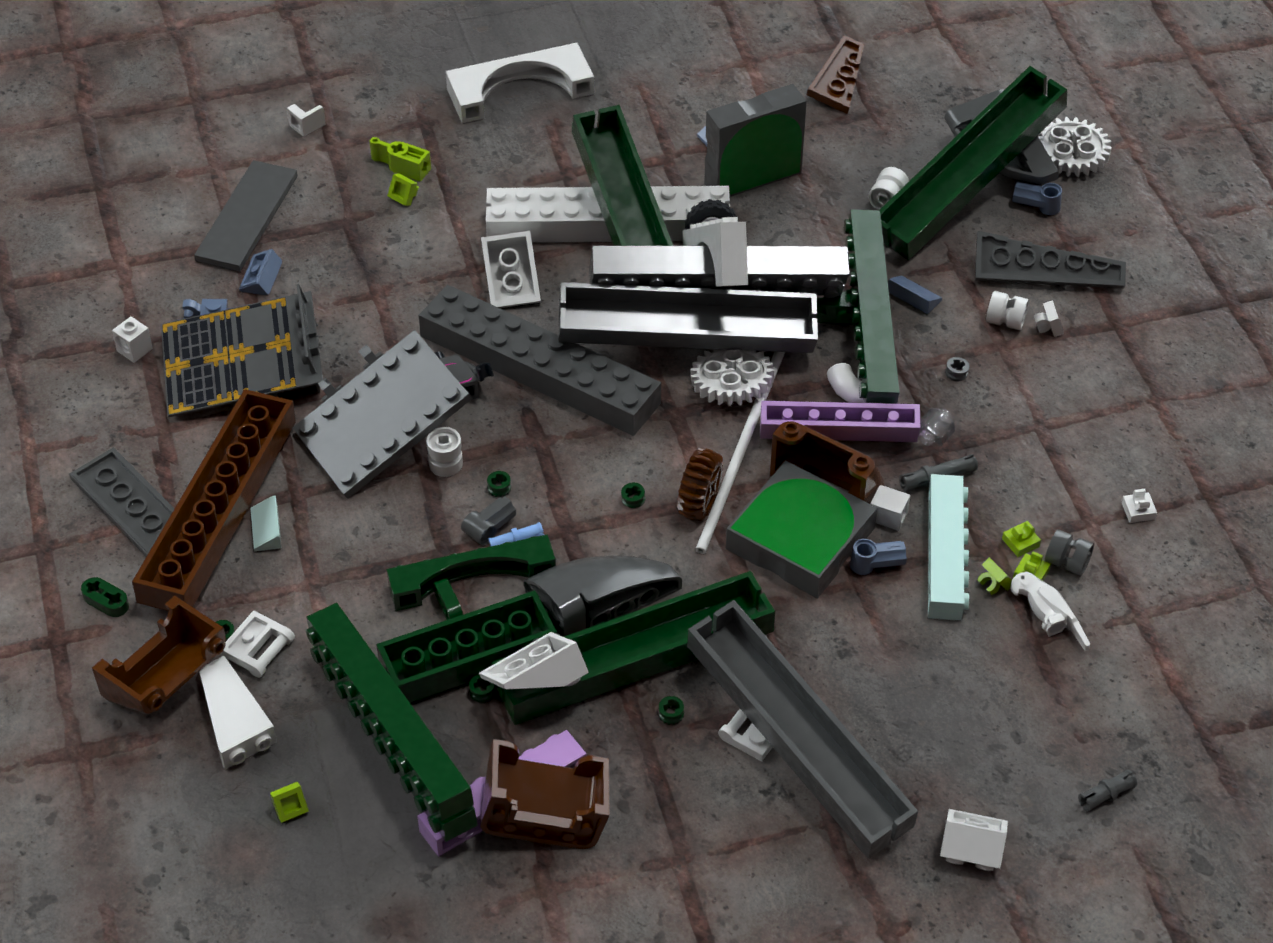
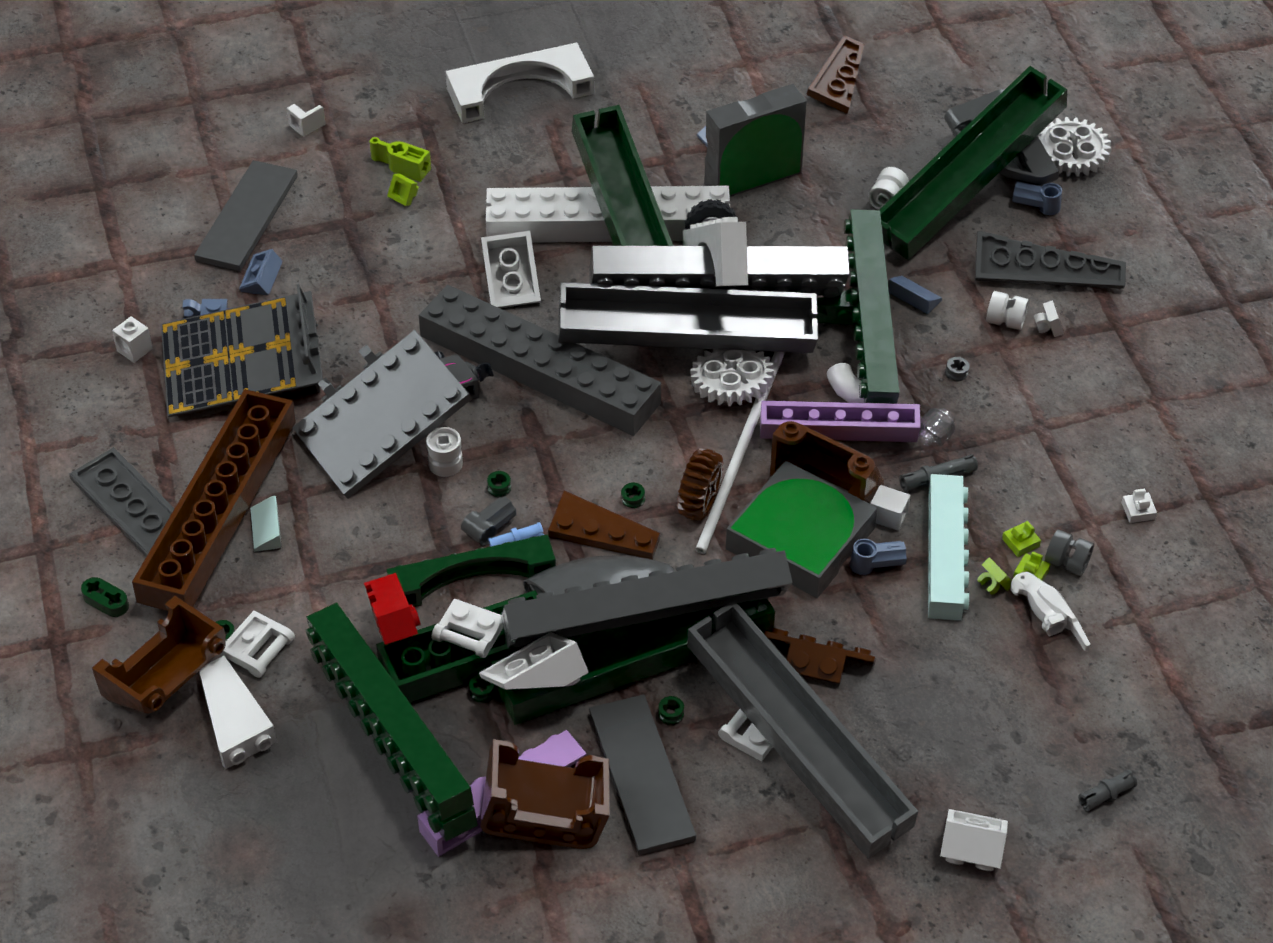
(289, 802): lime tile -> none
(391, 609): none -> red wedge
(447, 599): dark green beam -> none
(472, 622): none -> white plate
(597, 527): none -> reddish brown wing
(642, 775): none -> dark grey tile
(646, 598): none -> dark grey piece
(817, 659): none -> reddish brown bracket

